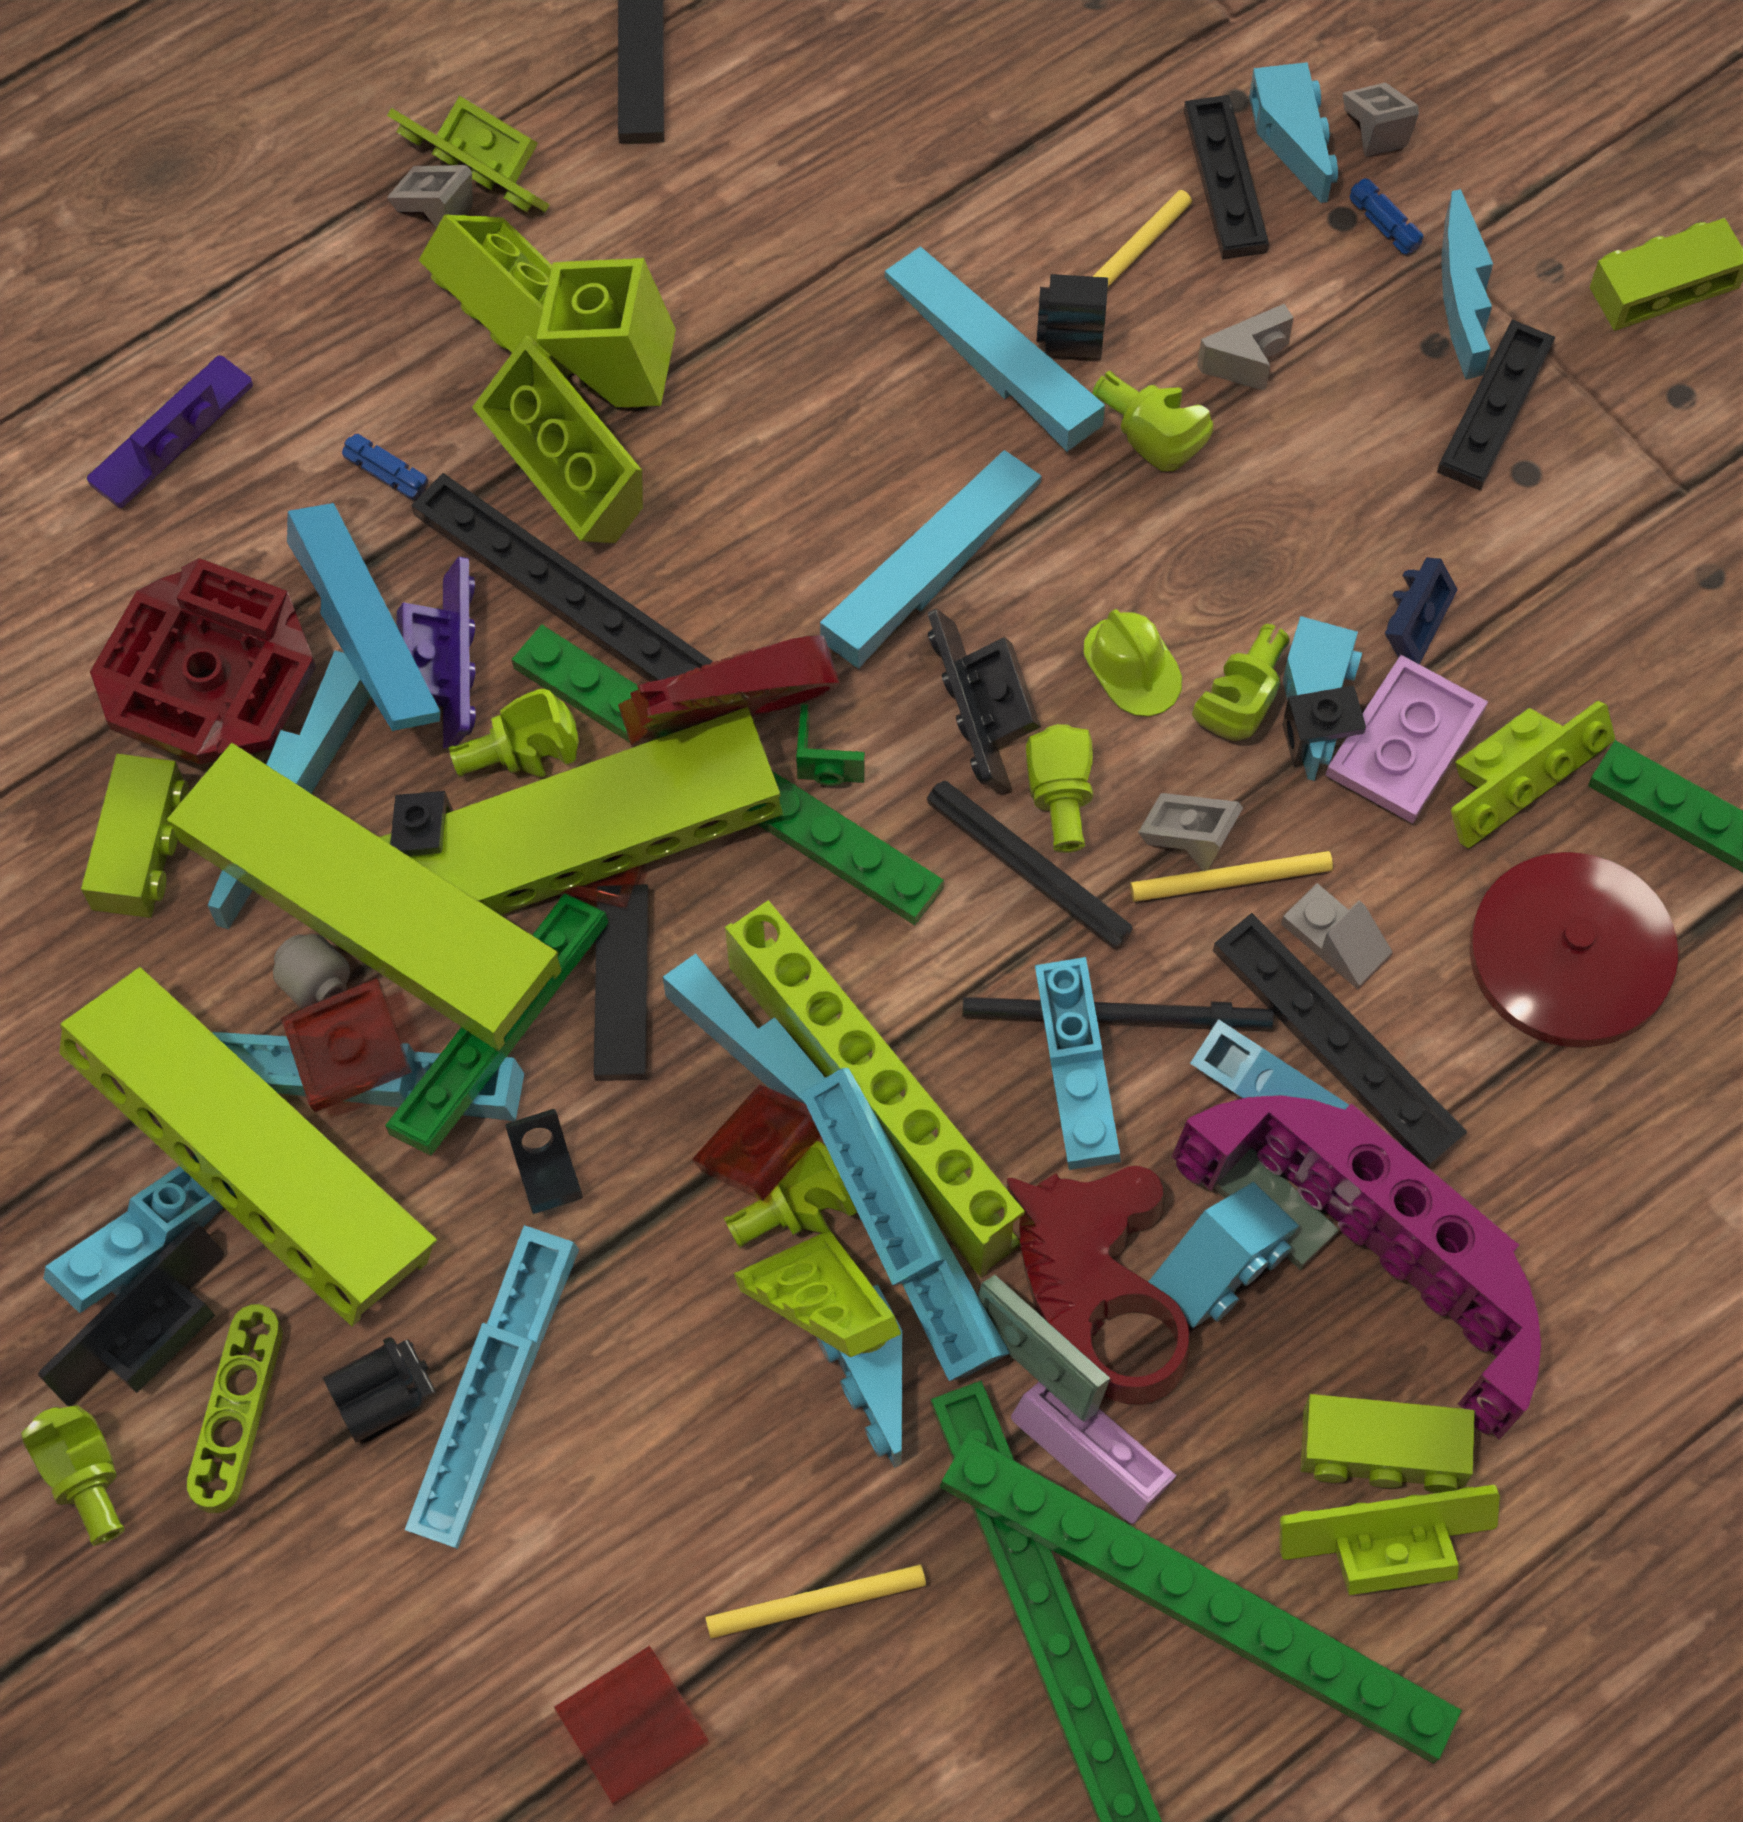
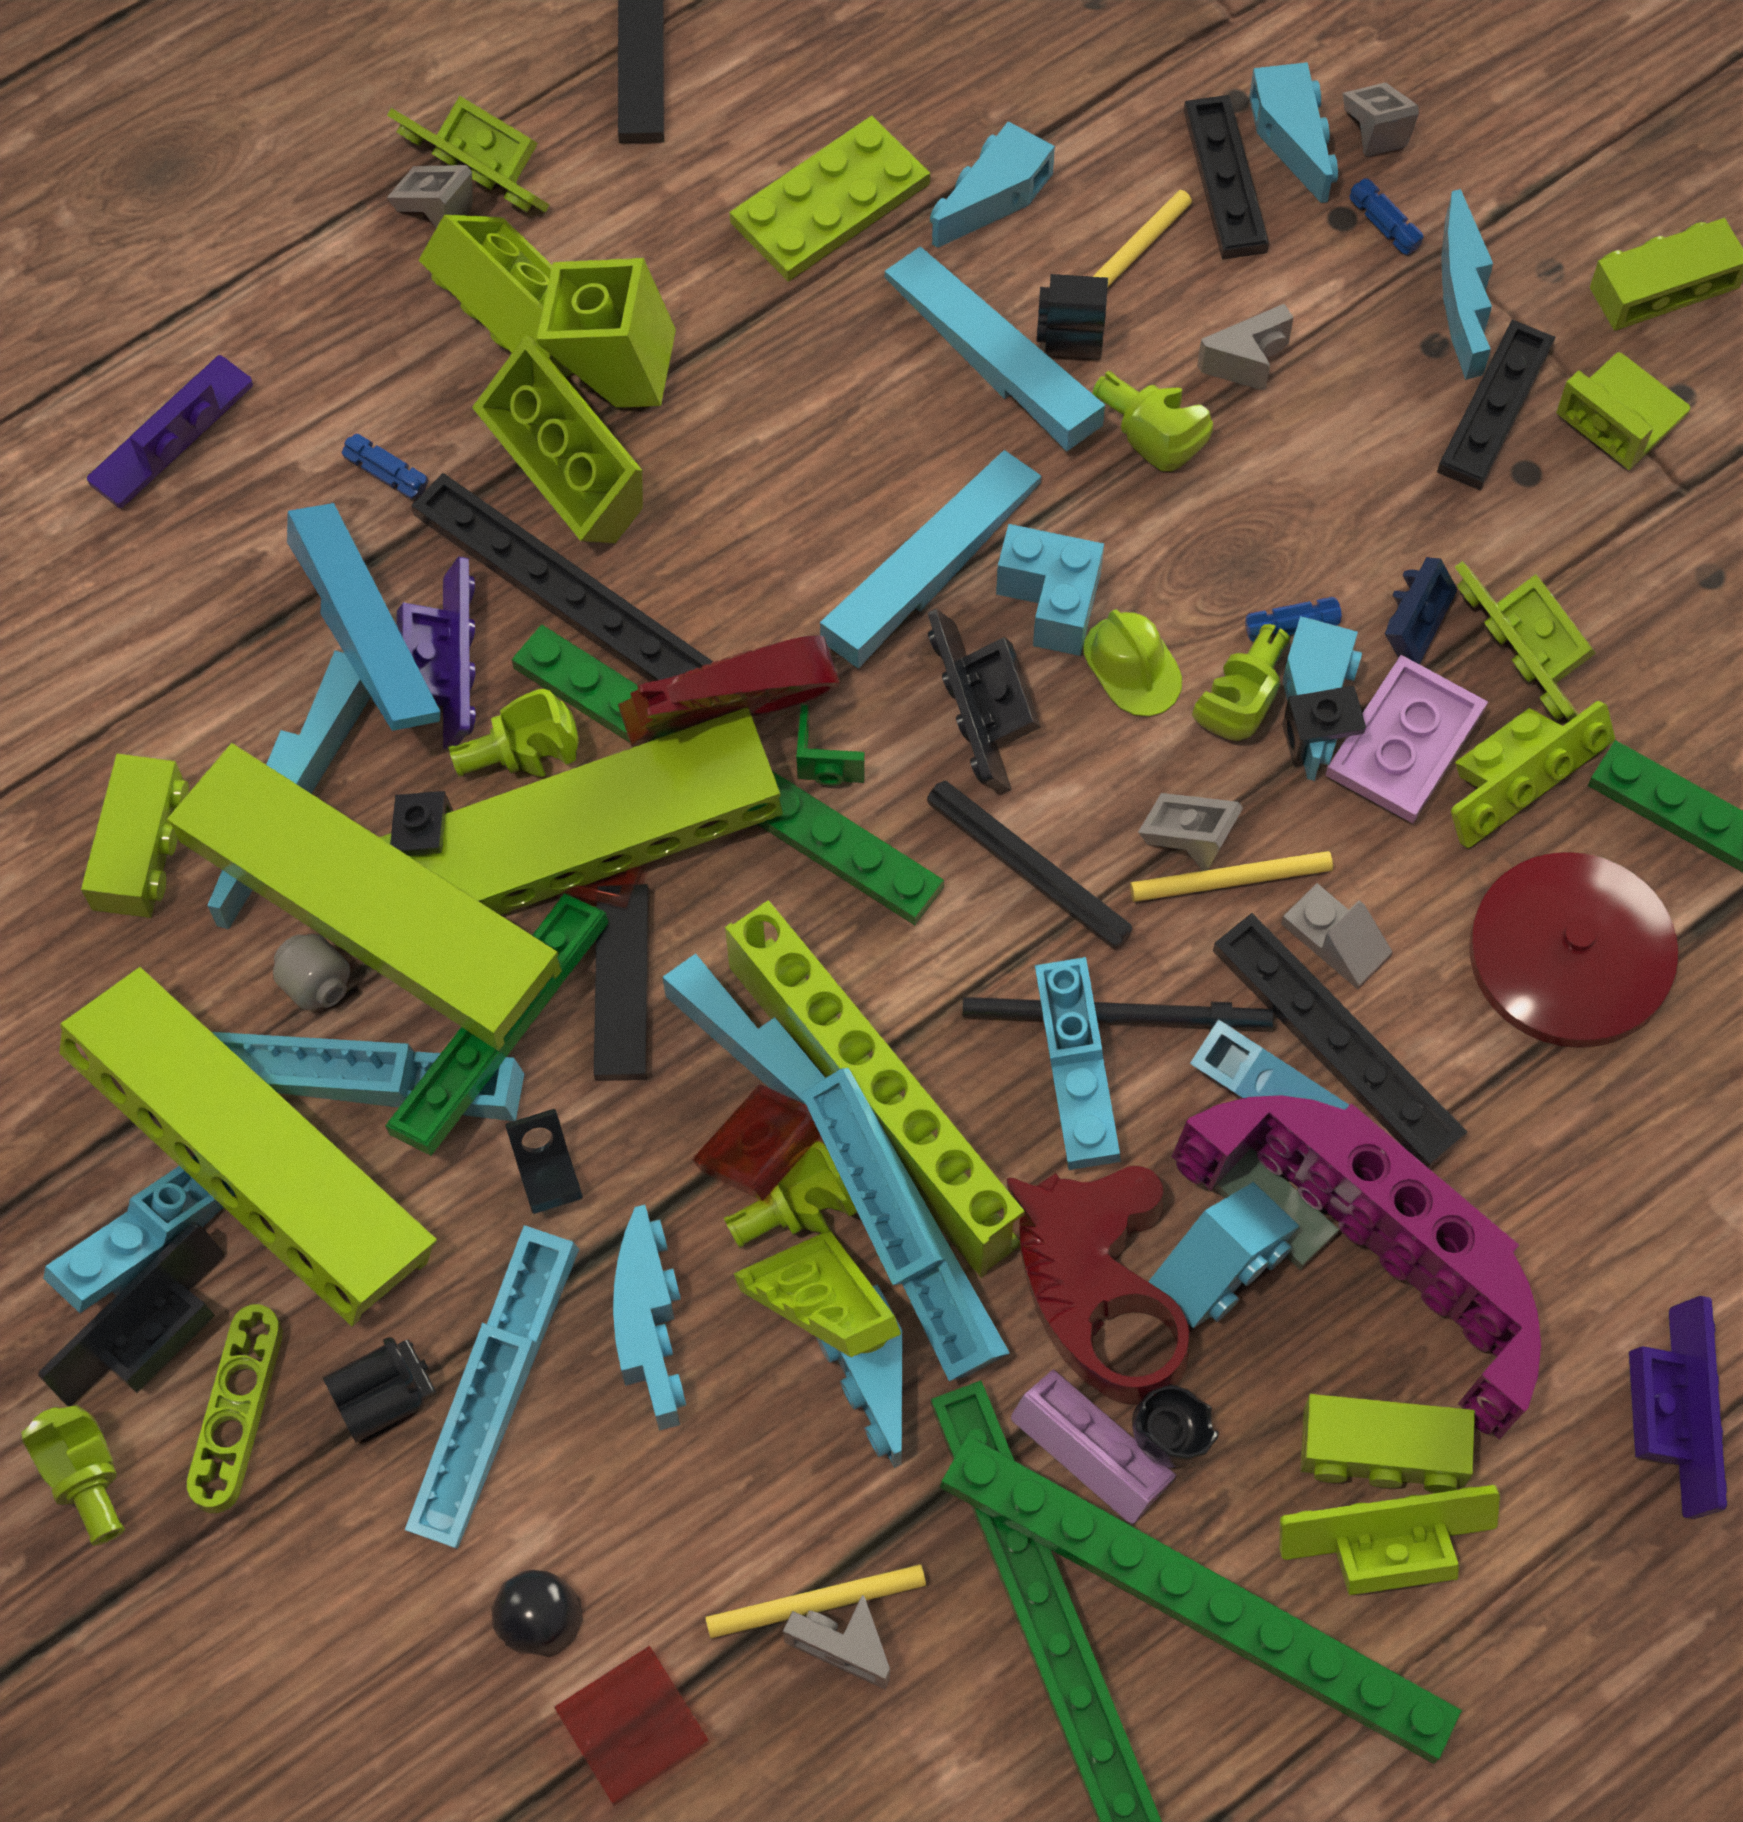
(196, 625): dark red piece -> none
(346, 1045): clear red tile -> none
(536, 1613): none -> black hair
(640, 1301): none -> medium azure slope
(829, 198): none -> lime plate
(855, 1651): none -> light grey slope
(999, 183): none -> medium azure slope
(1044, 1350): sand green tile -> none
(1058, 778): lime piece -> none
(1059, 576): none -> medium azure brick
(1173, 1426): none -> black hair
(1287, 617): none -> blue axle
(1539, 632): none -> lime bracket
(1621, 409): none -> lime bracket
(1680, 1407): none -> dark purple bracket

